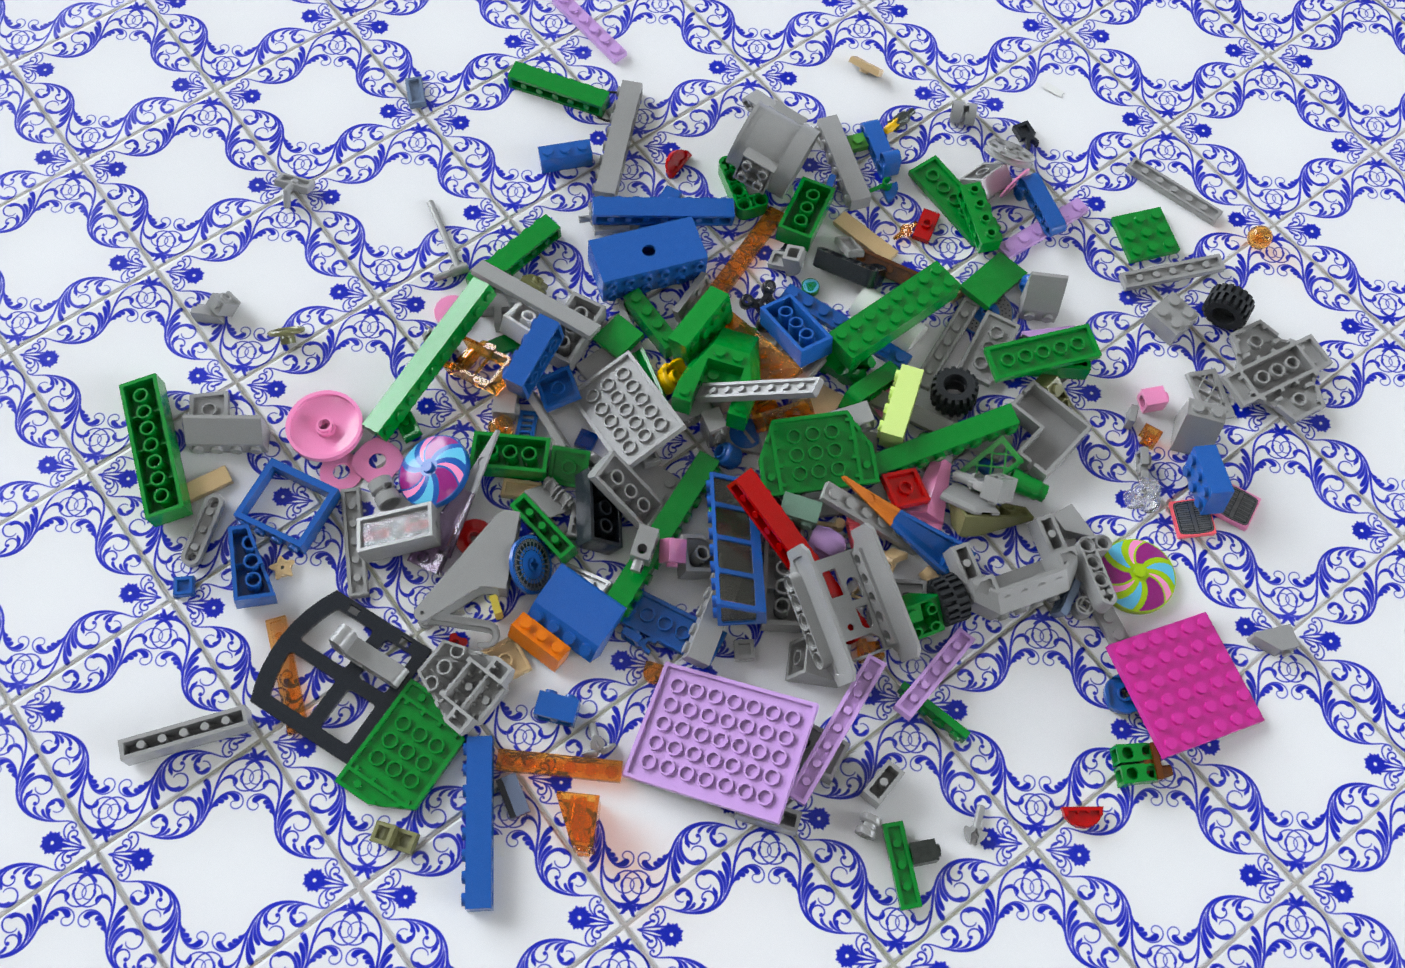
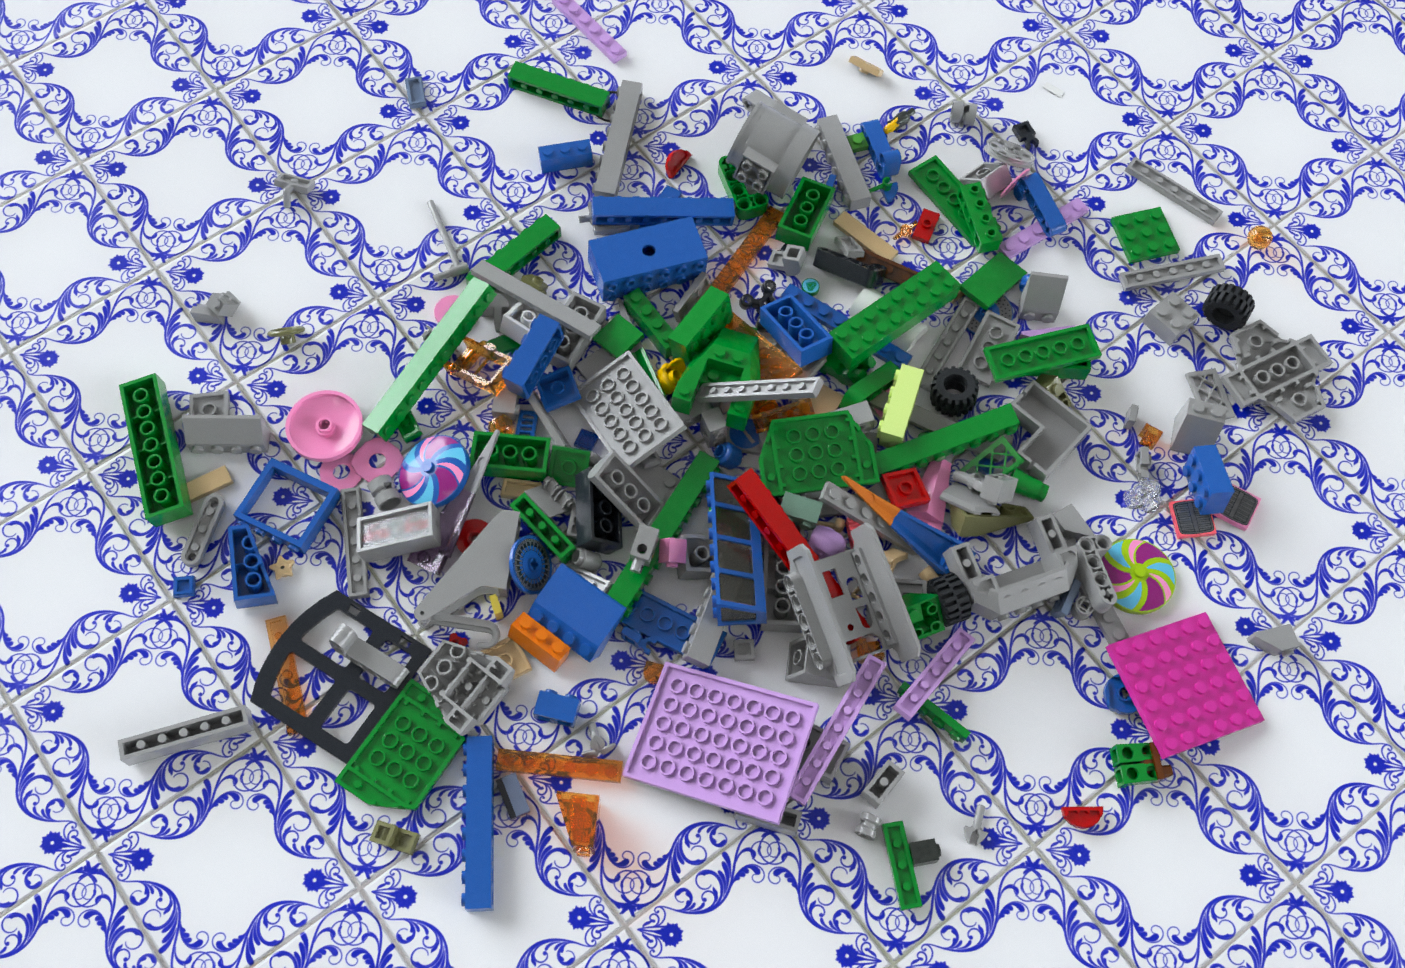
(587, 560): none -> light grey brick
(1152, 399): bright pink brick -> none

